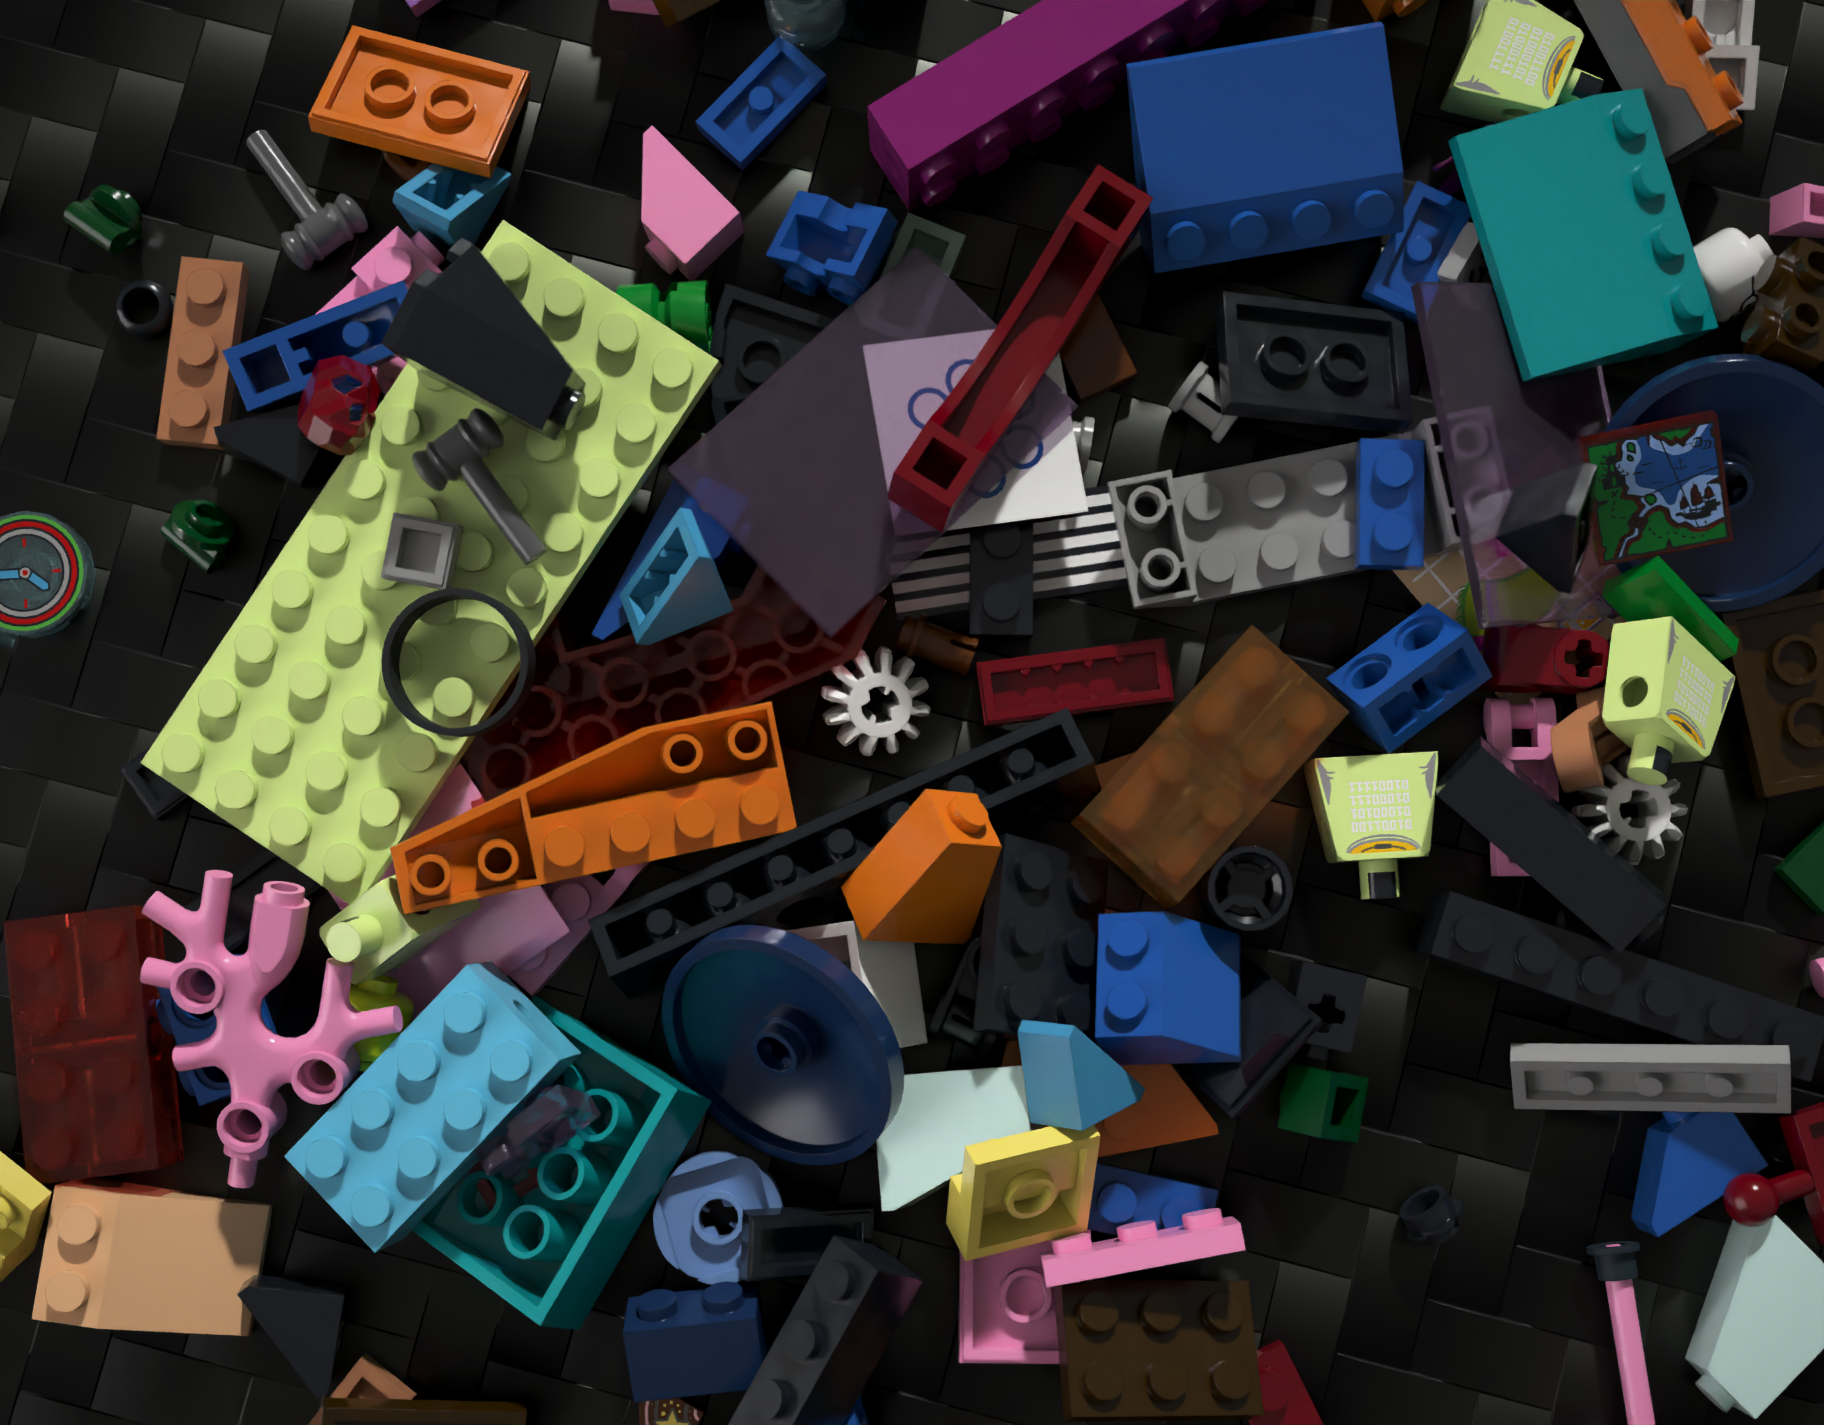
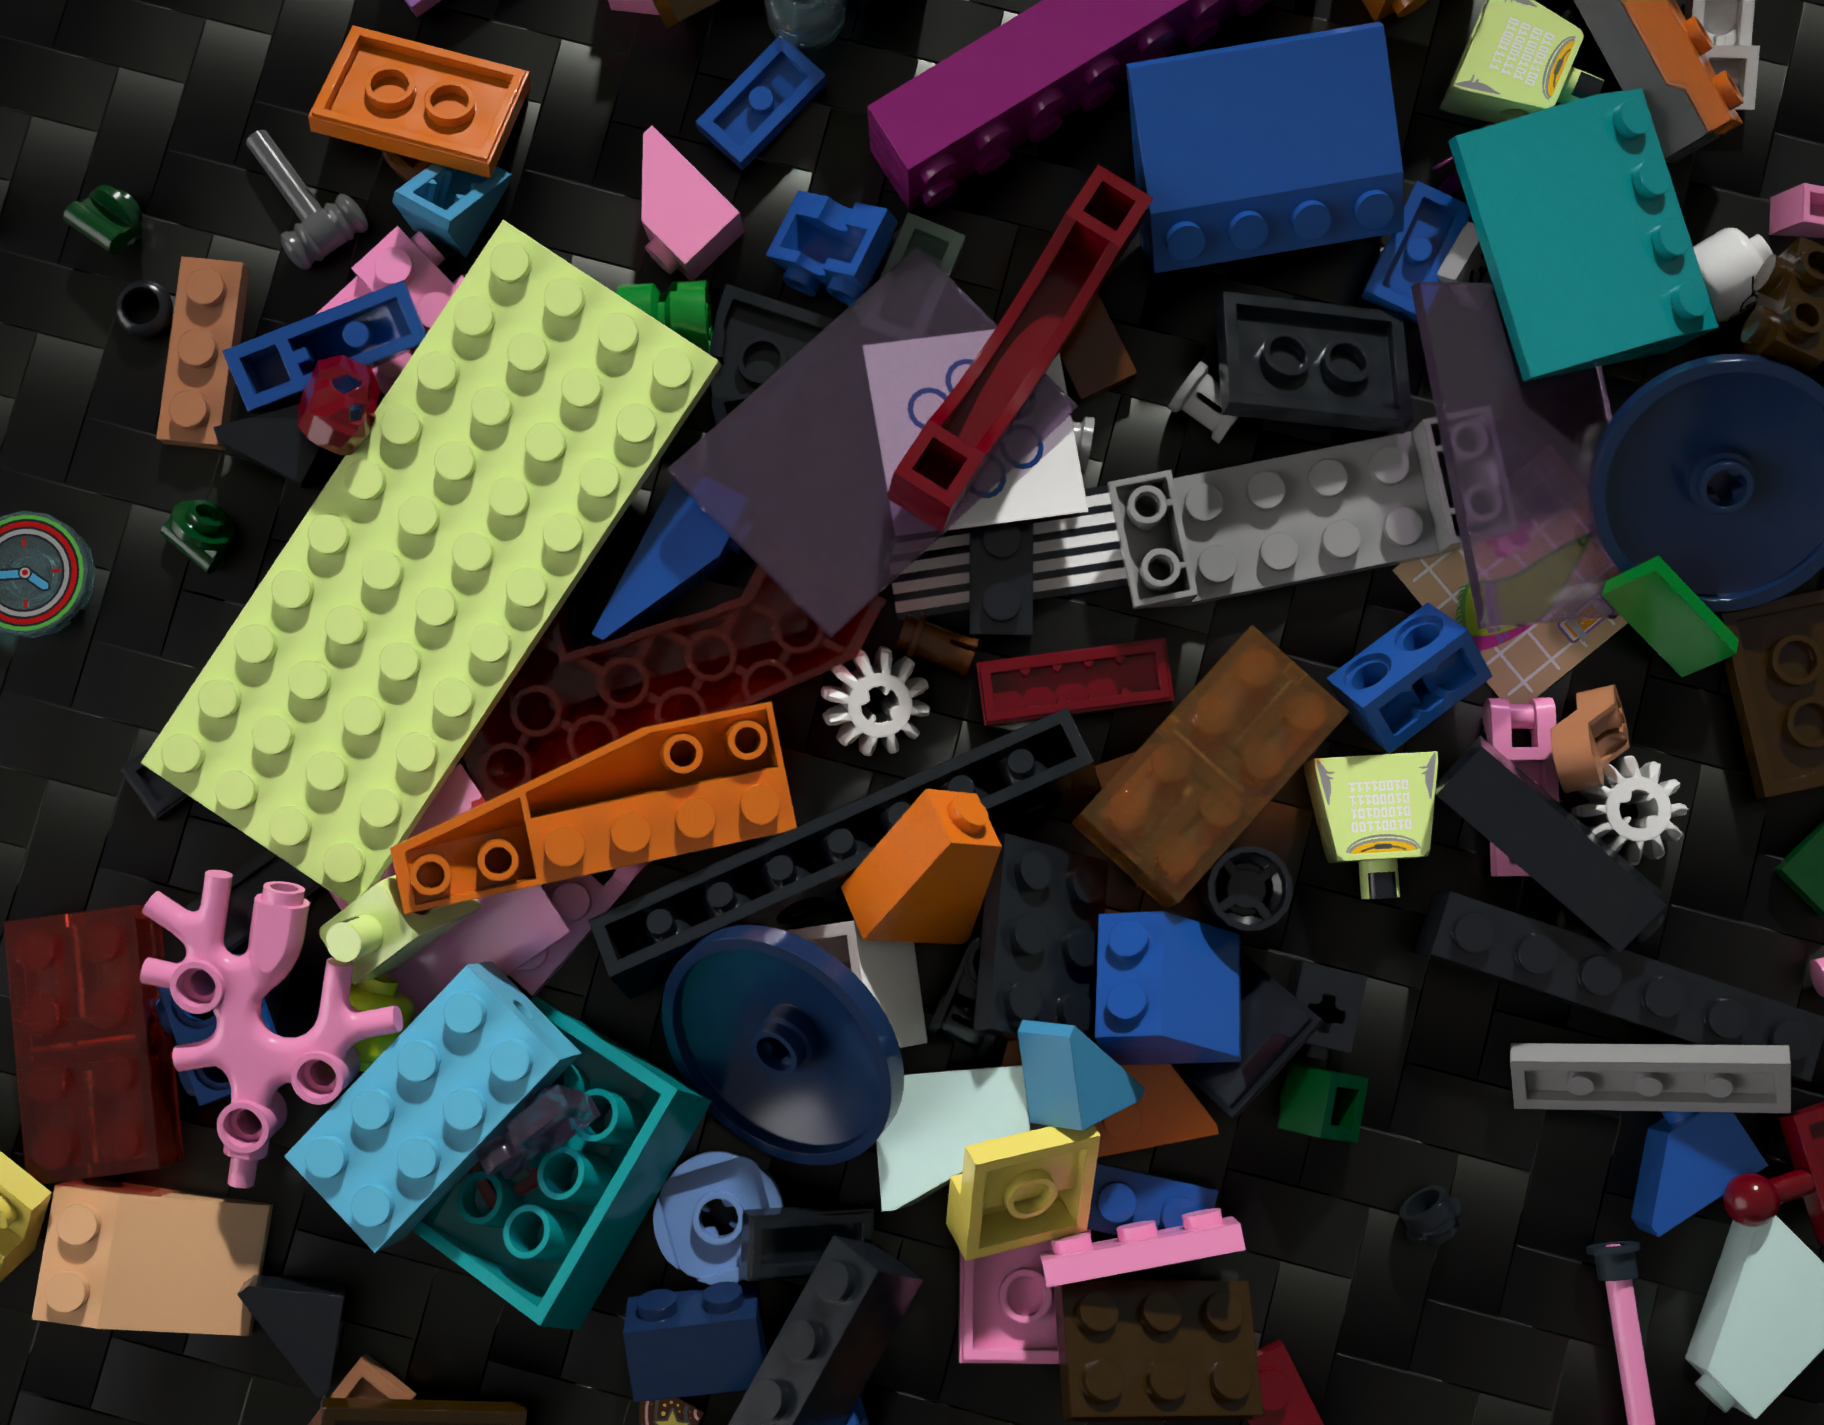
(395, 640): black tyre -> none
(422, 551): light grey tile -> none
(461, 453): dark grey piece -> none
(485, 344): black slope -> none
(674, 584): dark azure slope -> none
(1389, 504): blue plate -> none
(1534, 660): dark red piece -> none
(1551, 523): black slope -> none
(1658, 488): tile -> none
(1663, 696): yellowish green torso -> none

